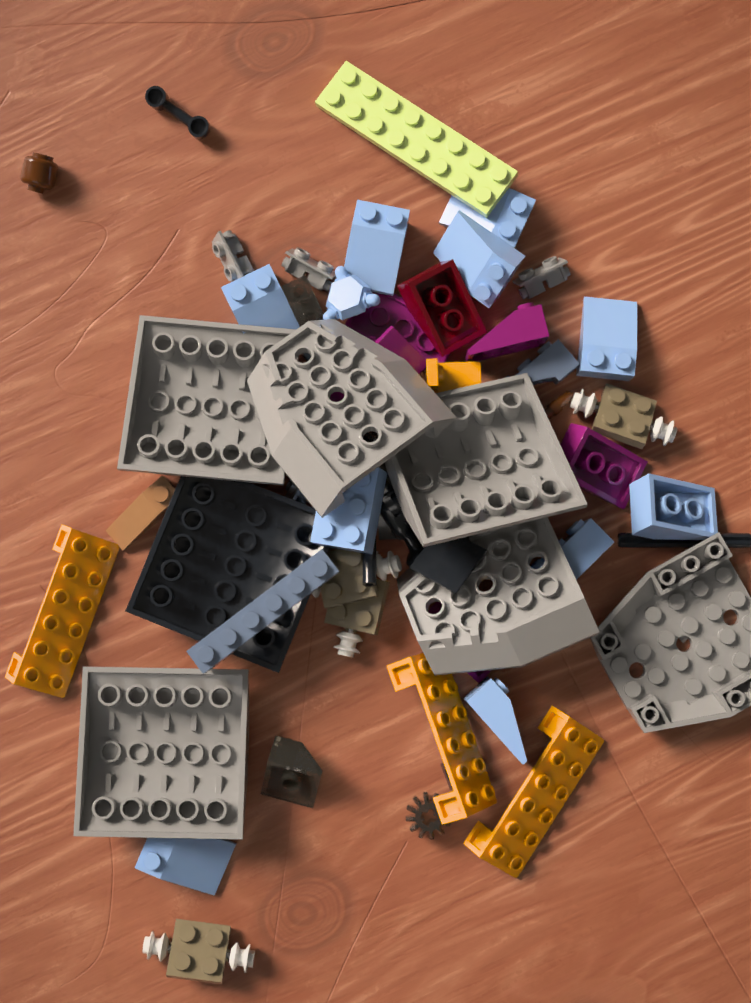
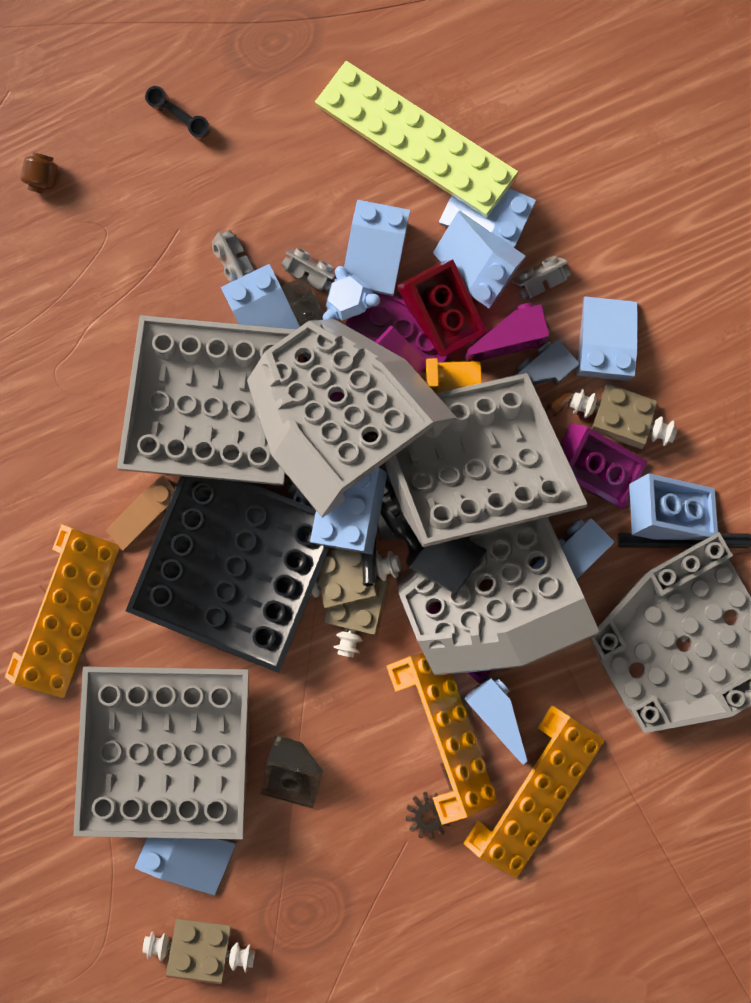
(262, 611): sand blue arch -> none

